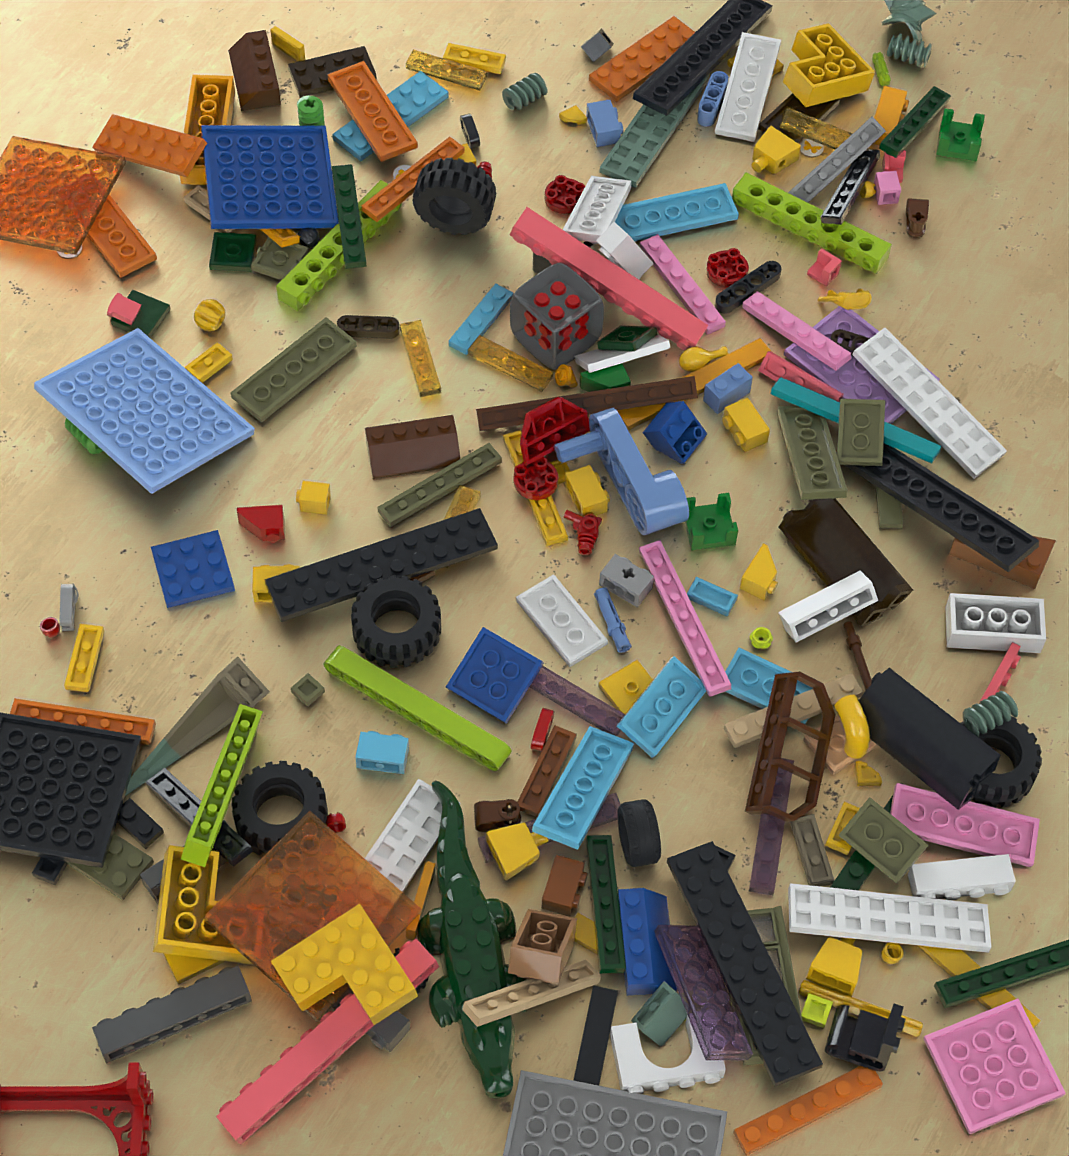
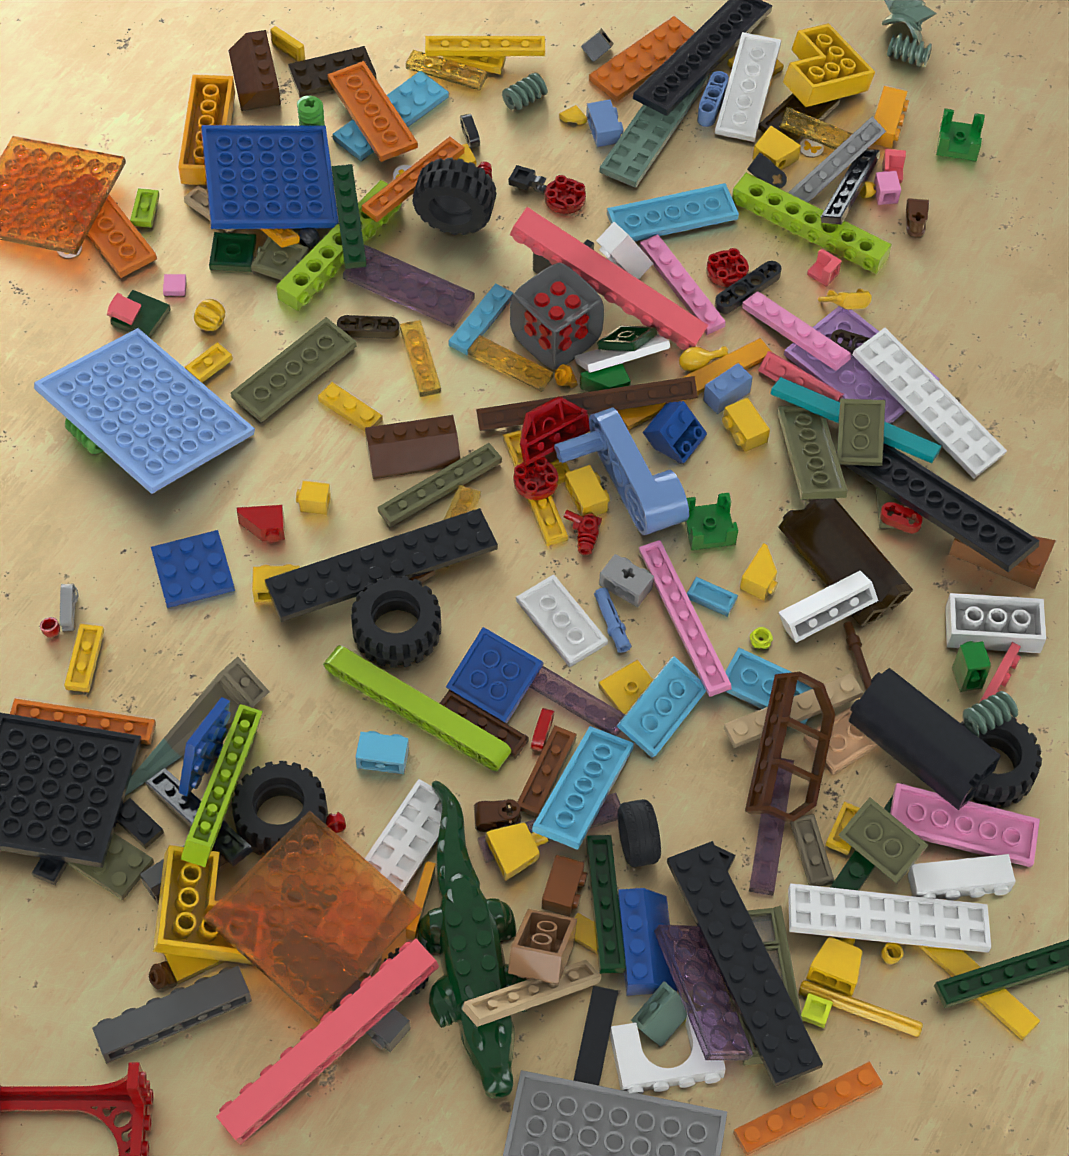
(145, 207): none -> lime plate
(150, 145): orange plate -> none
(162, 976): none -> reddish brown plate
(174, 285): none -> bright pink tile
(204, 747): none -> blue plate
(307, 689): olive plate -> none
(348, 953): yellow brick -> none
(349, 407): none -> yellow plate
(411, 287): none -> clear purple plate
(484, 45): none -> yellow plate
(486, 721): none -> reddish brown tile
(525, 177): none -> black plate
(597, 208): white plate -> none
(765, 169): none -> black piece
(854, 725): yellow cylinder -> none
(866, 775): yellow tile -> none
(866, 1039): black piece -> none
(881, 69): lime axle -> none
(901, 517): none -> red beam
(914, 122): dark green plate -> none
(971, 666): none -> green brick
(994, 1066): bright pink plate -> none

